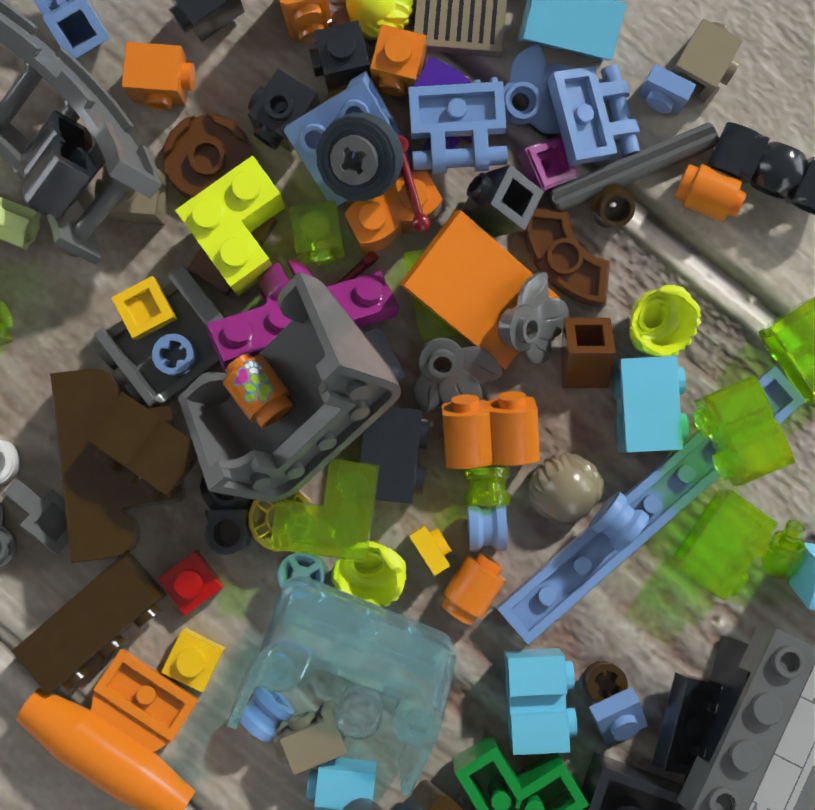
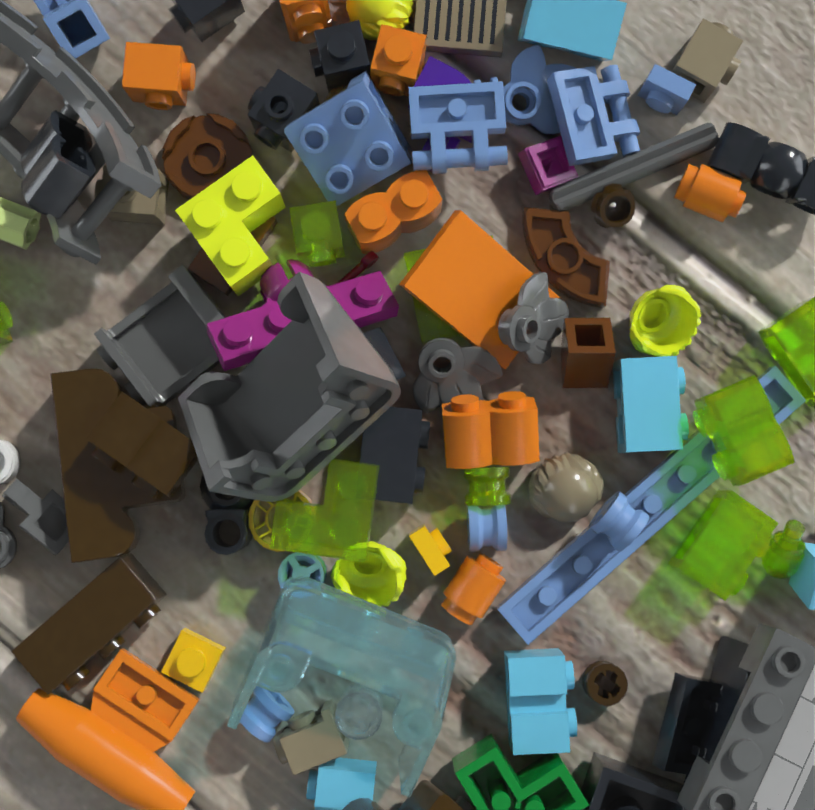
(144, 308): yellow plate -> none
(167, 343): medium blue bush -> none
(191, 582): red plate -> none
(257, 390): orange brick -> none
(374, 147): black wheel -> none
(420, 221): dark red hinge -> none
(502, 201): black brick -> none
(619, 716): medium blue plate -> none

